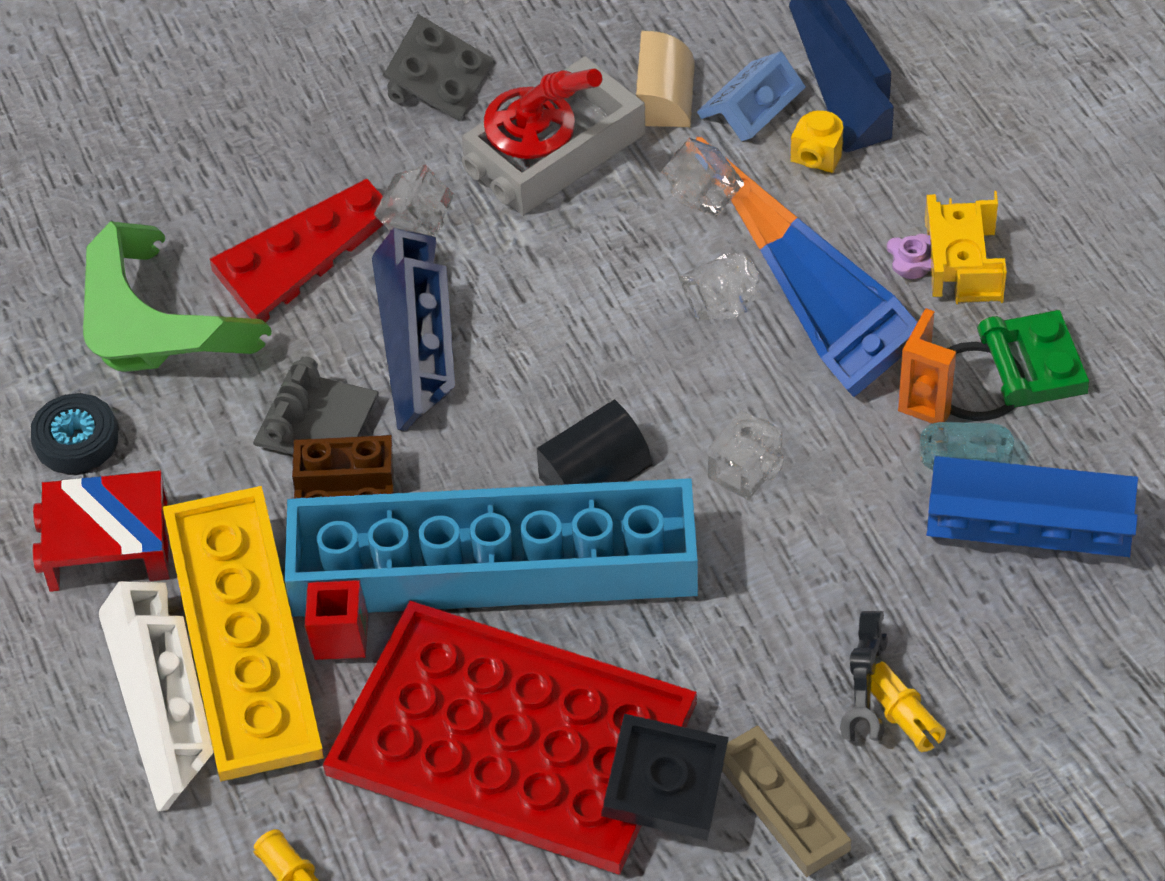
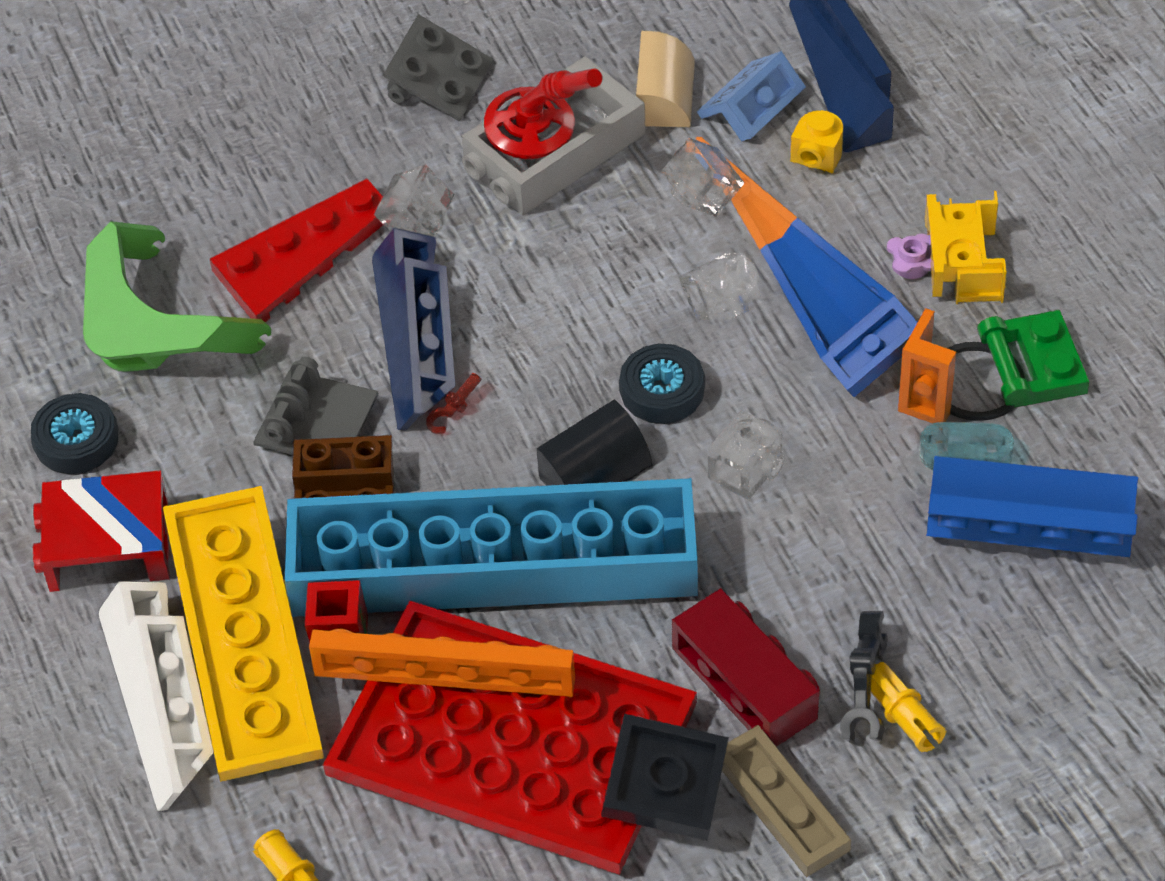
(443, 662): none -> orange plate
(455, 402): none -> clear red hand
(670, 365): none -> black bush
(745, 667): none -> dark red brick

